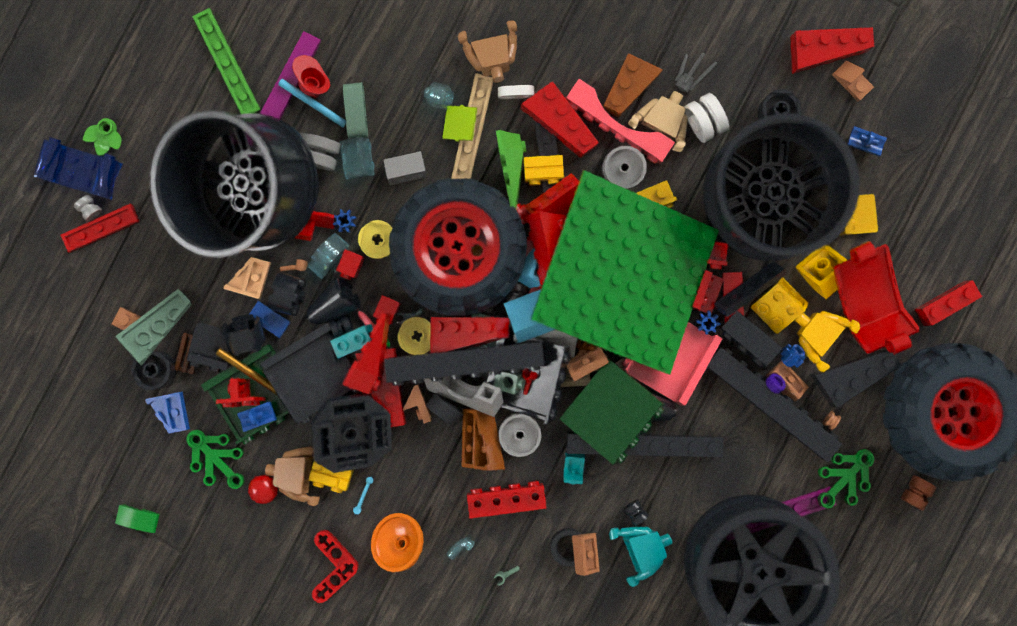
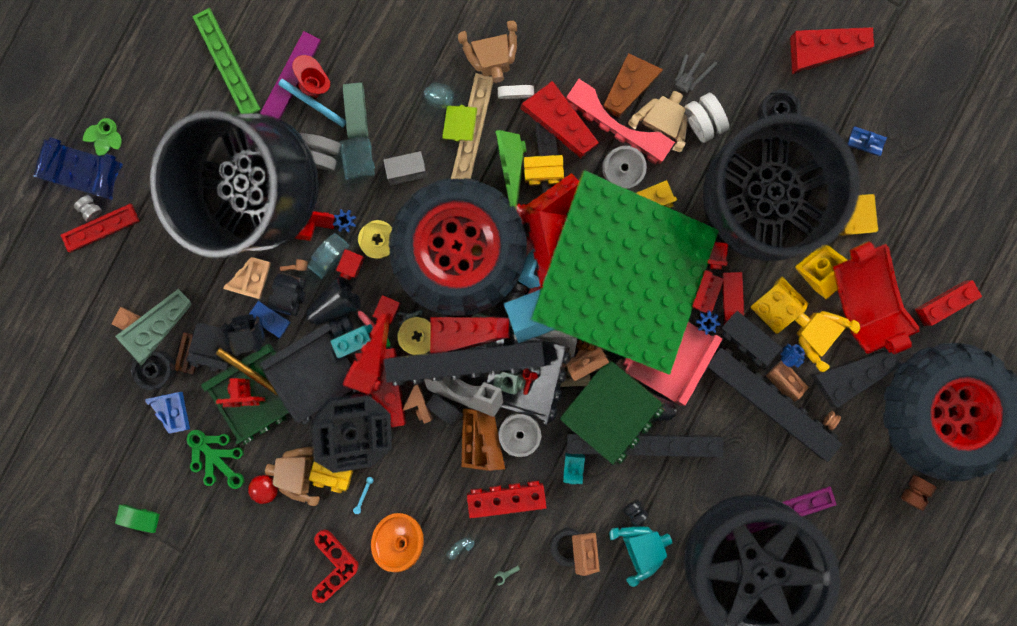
(257, 416): blue hips -> none
(750, 289): black plate -> none
(775, 383): dark purple tile -> none
(848, 476): green plant -> none
(852, 80): nougat slope -> none

